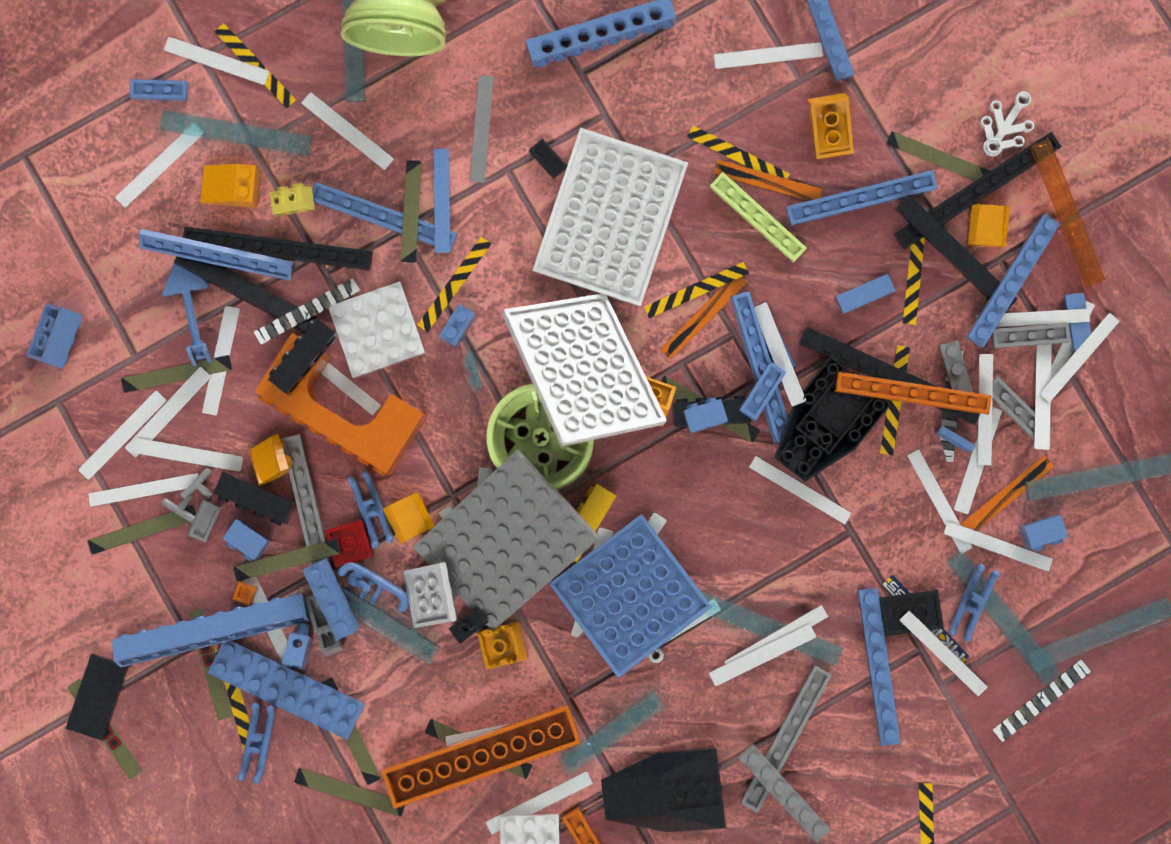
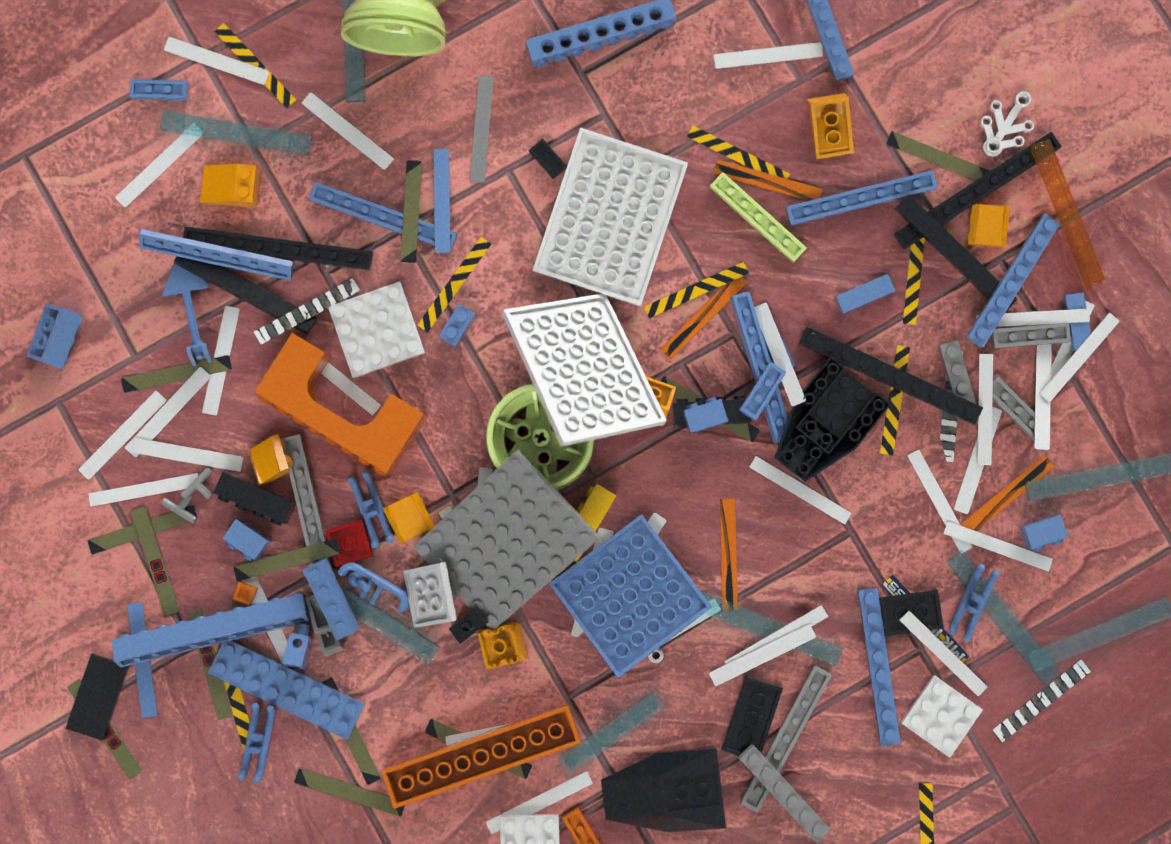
(143, 669): none -> medium blue sticker
(155, 561): none -> olive sticker
(204, 521): light grey tile -> none
(292, 200): light yellow brick -> none
(302, 357): black brick -> none
(470, 364): clear light blue plate -> none
(728, 550): none -> orange sticker
(752, 716): none -> black tile
(913, 393): orange tile -> none
(941, 716): none -> white plate
(954, 439): medium blue tile -> none

